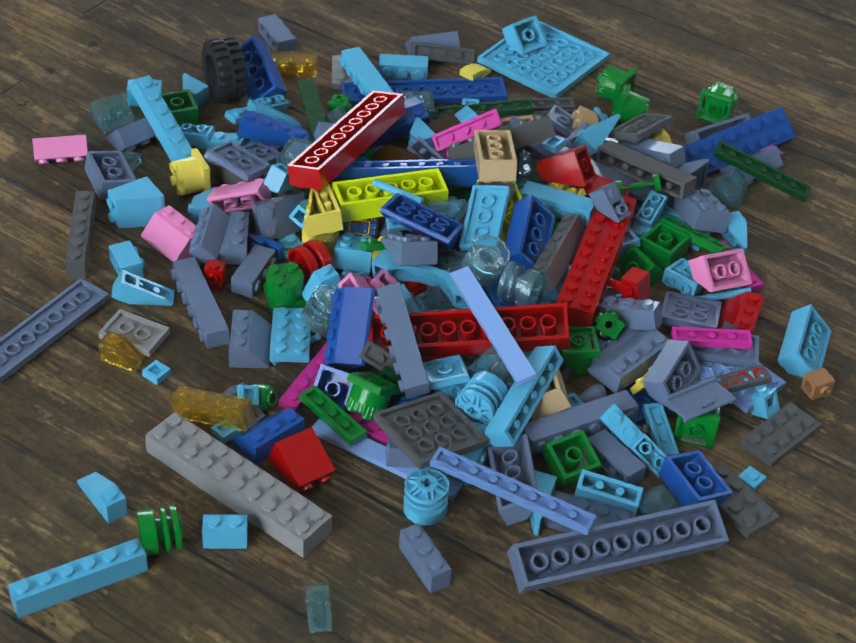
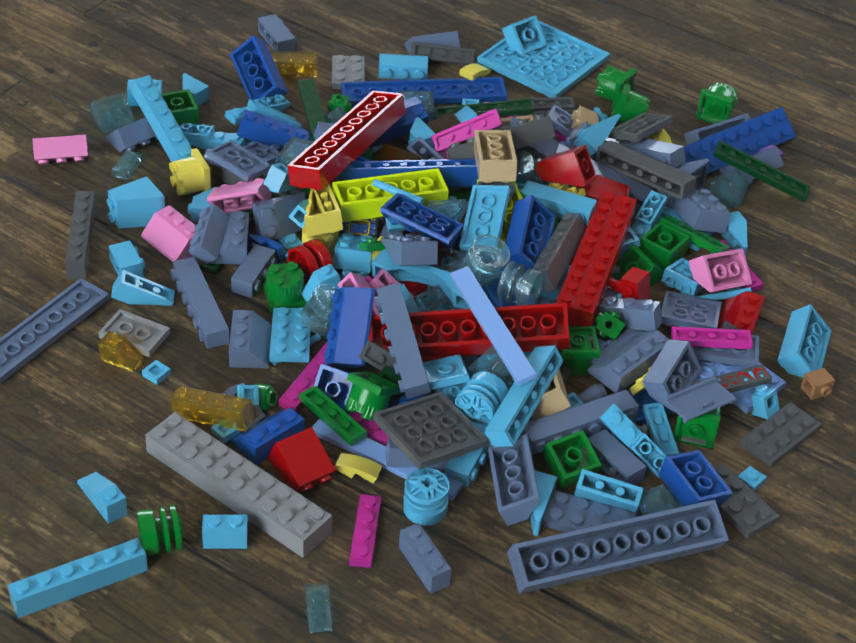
(107, 171): sand blue slope -> none
(215, 274): red brick -> none
(224, 68): black tyre -> none
(351, 464): none -> light yellow slope
(362, 71): medium azure brick -> none
(365, 531): none -> dark pink plate
(513, 490): medium blue tile -> none
(554, 144): medium azure plate -> none
(610, 202): sand blue slope -> none
(641, 185): green wheel -> none

